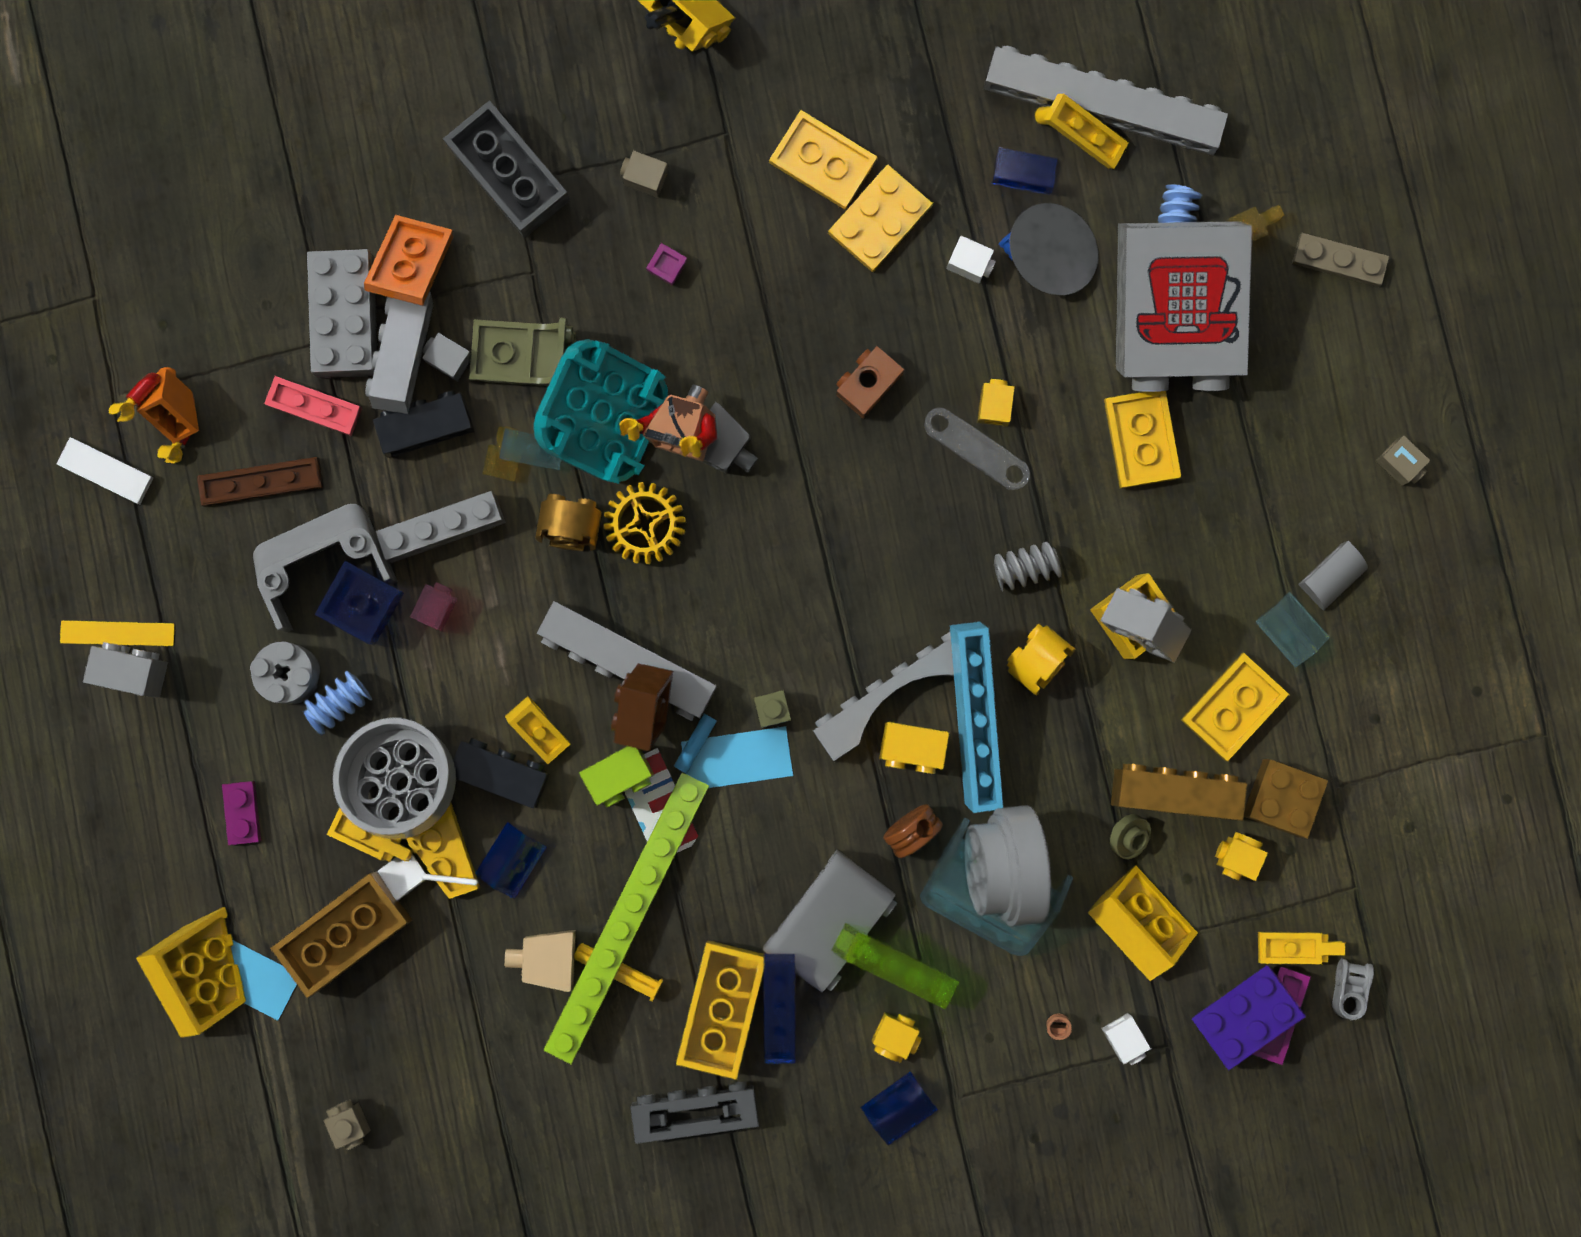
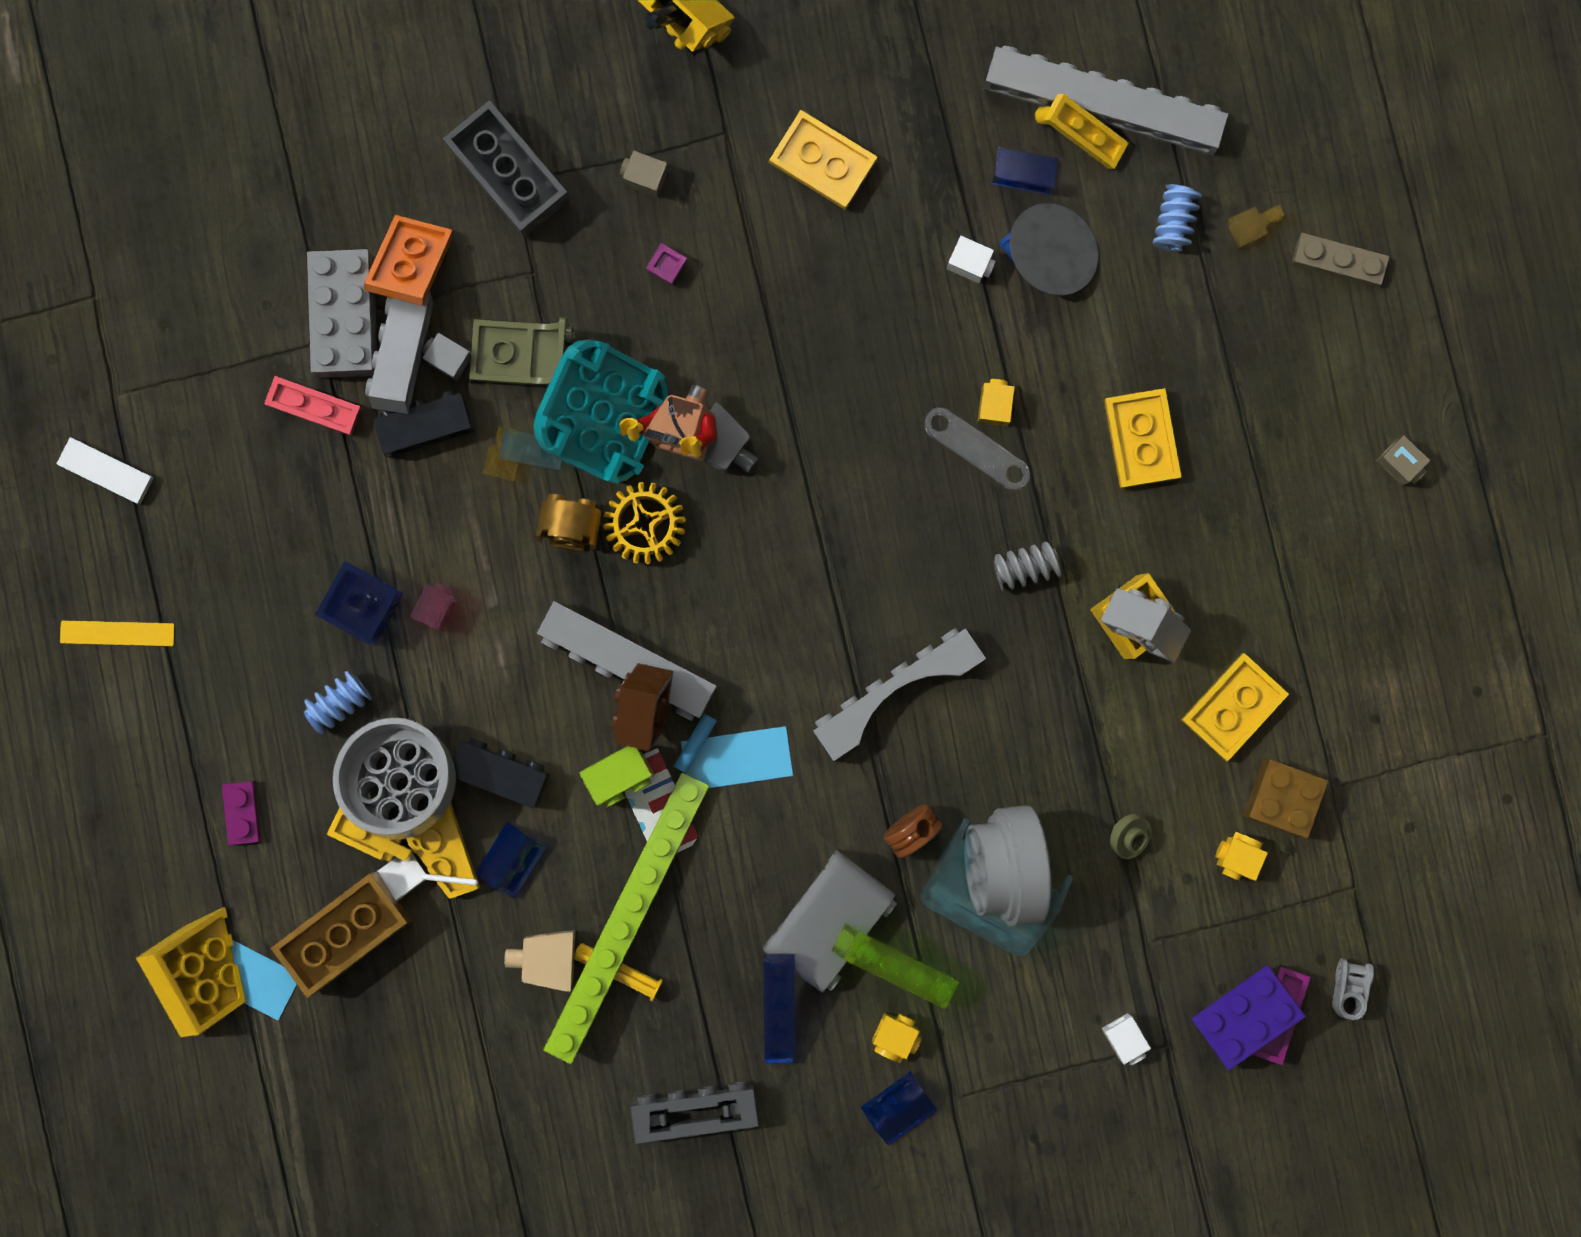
(120, 670): light grey brick -> none
(167, 406): orange torso -> none
(259, 481): reddish brown tile -> none
(268, 668): light grey brick -> none
(344, 525): light grey windscreen -> none
(346, 1124): dark tan brick -> none
(440, 527): light grey brick -> none
(537, 730): yellow plate -> none
(721, 1009): yellow brick -> none
(772, 709): olive brick -> none
(864, 399): dark orange brick -> none
(880, 218): yellow plate -> none
(913, 746): yellow brick -> none
(976, 716): medium azure brick -> none
(1039, 659): yellow brick -> none
(1056, 1031): nougat hinge -> none
(1143, 923): yellow slope -> none
(1179, 794): pearl gold brick -> none
(1183, 303): light grey brick -> none
(1292, 630): clear light blue panel -> none
(1296, 948): yellow hinge -> none
(1334, 575): light grey brick -> none

